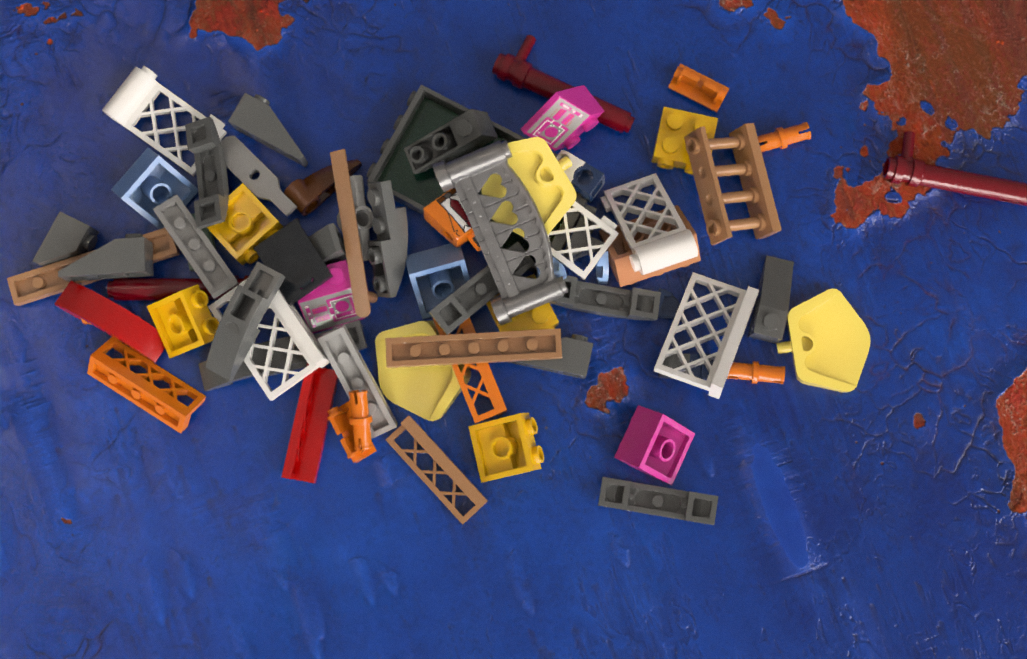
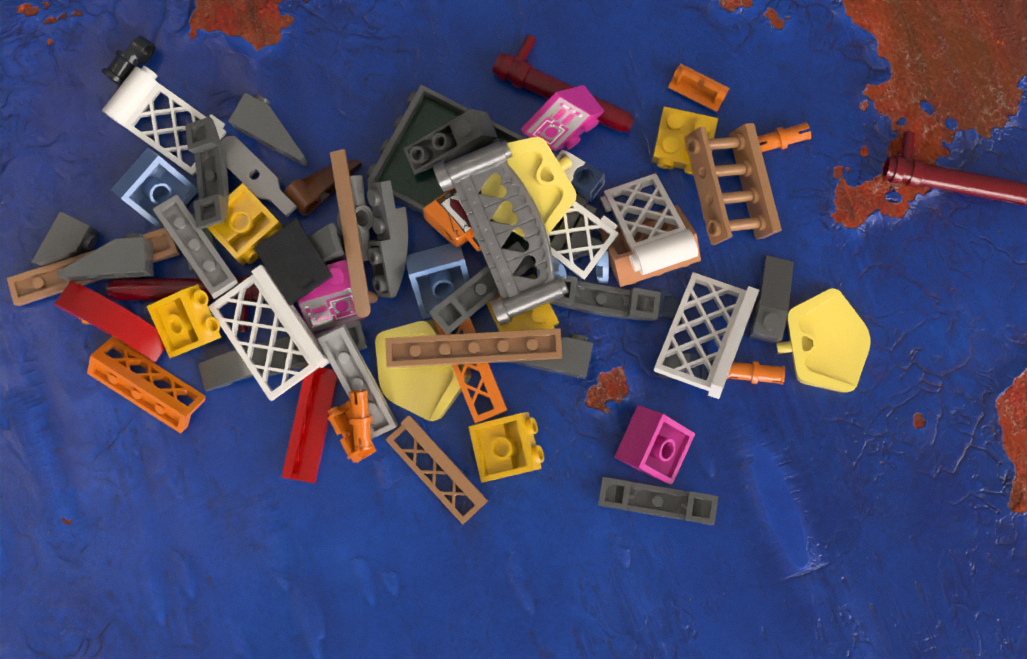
(138, 53): none -> black connector
(240, 321): dark grey slope -> none

